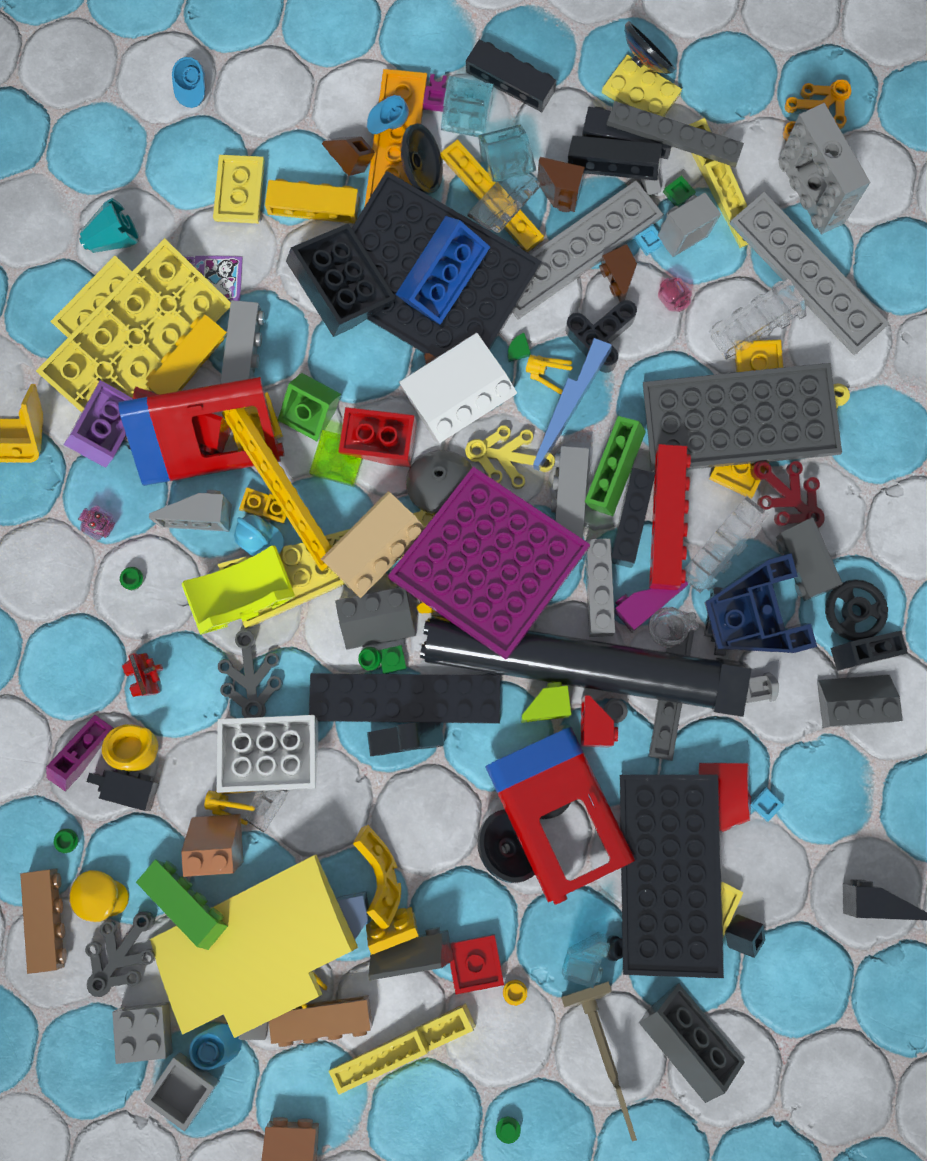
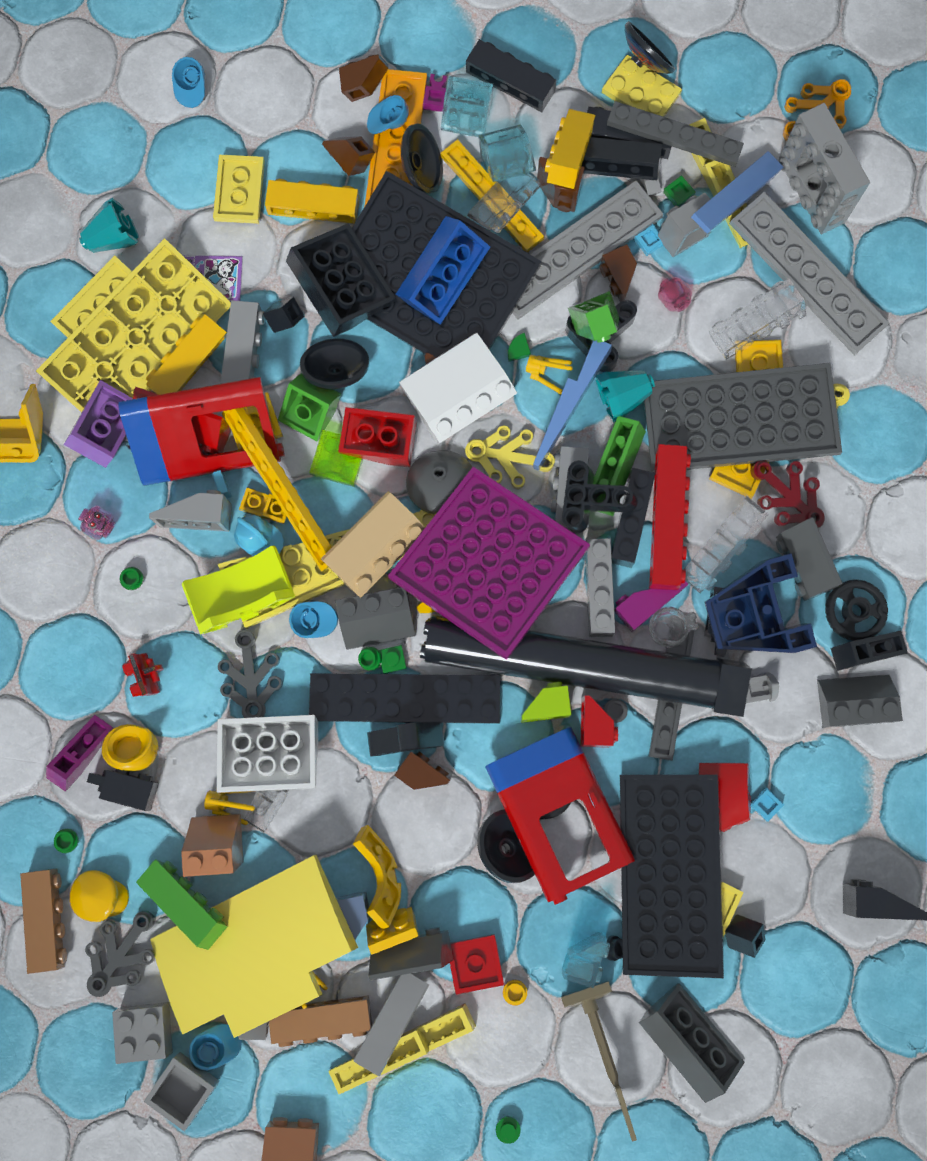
(221, 483): none -> medium azure tile
(283, 314): none -> black panel
(313, 619): none -> dark azure cap
(334, 363): none -> black dish
(362, 77): none -> reddish brown slope
(391, 1023): none -> light grey slope
(419, 774): none -> reddish brown slope
(569, 148): none -> yellow brick
(589, 499): none -> black beam
(595, 317): none -> bright green wedge
(623, 391): none -> teal cone
(737, 192): none -> medium blue slope

